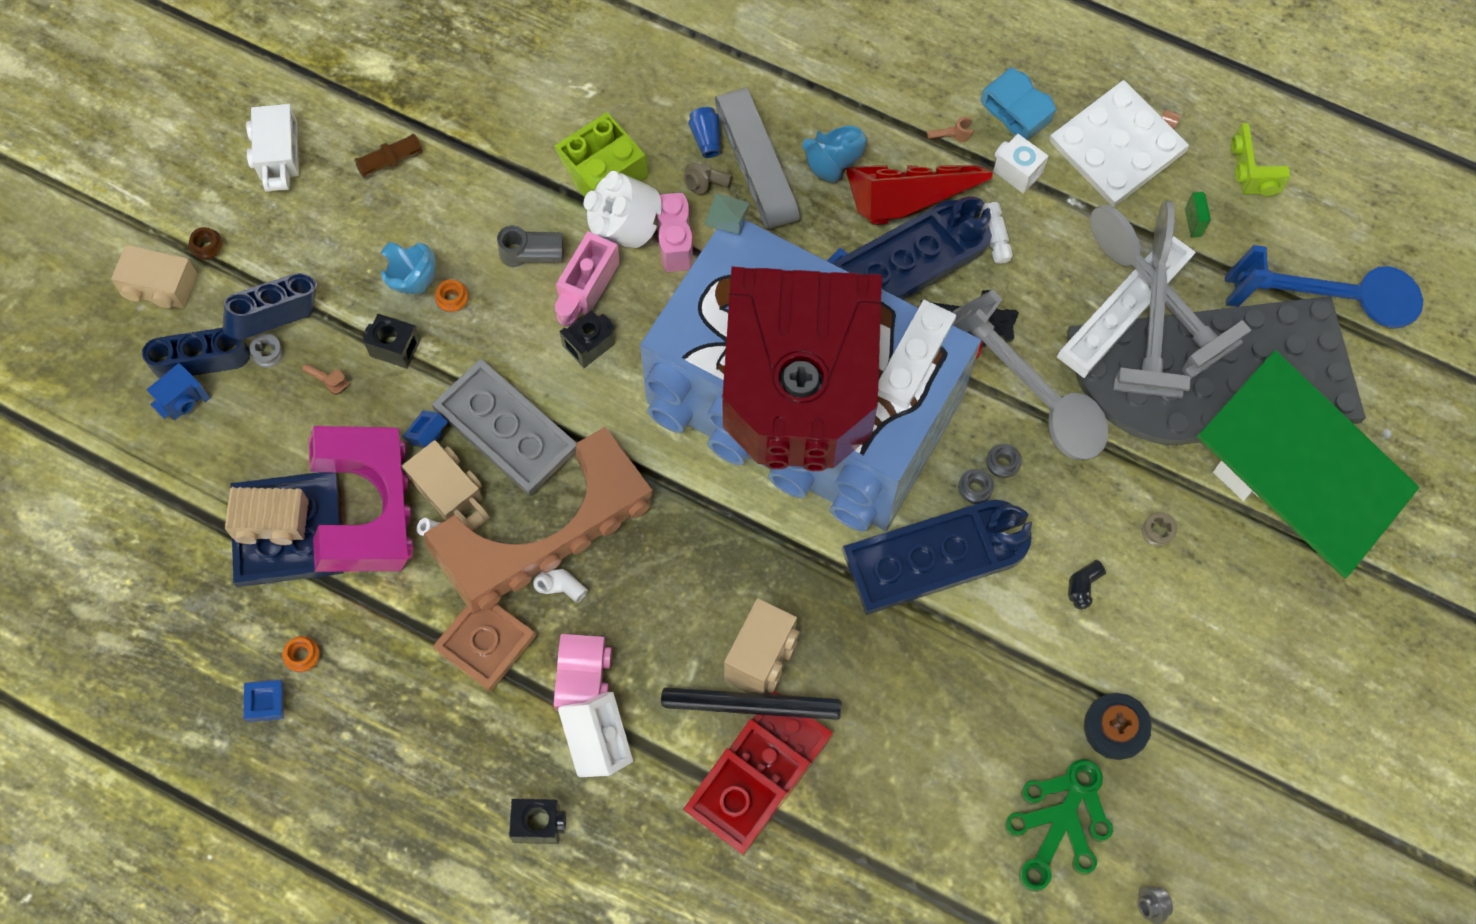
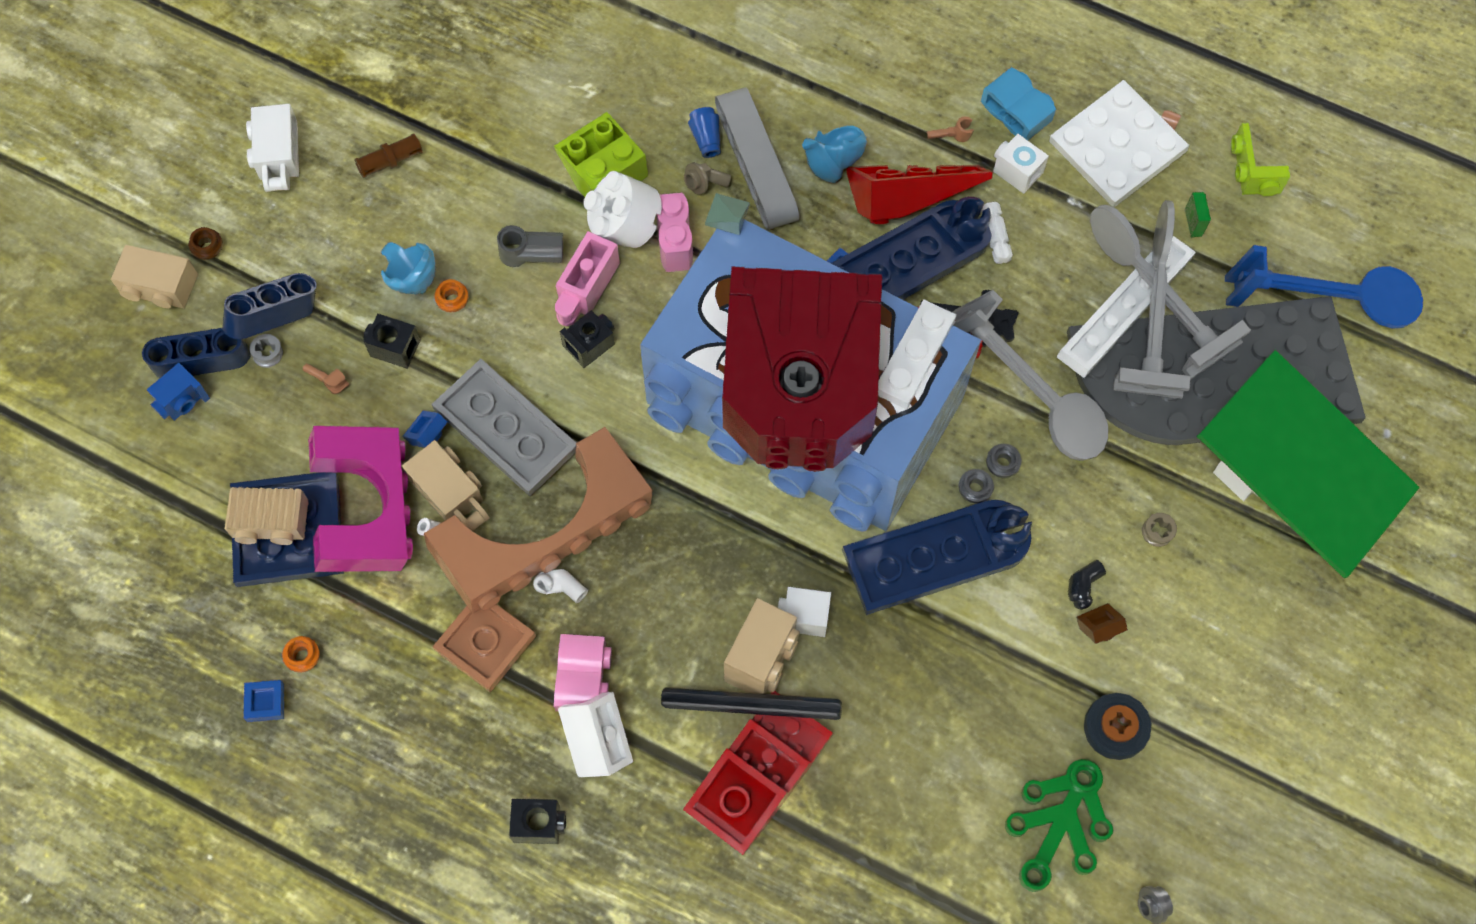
(809, 607): none -> white brick
(1102, 623): none -> reddish brown plate

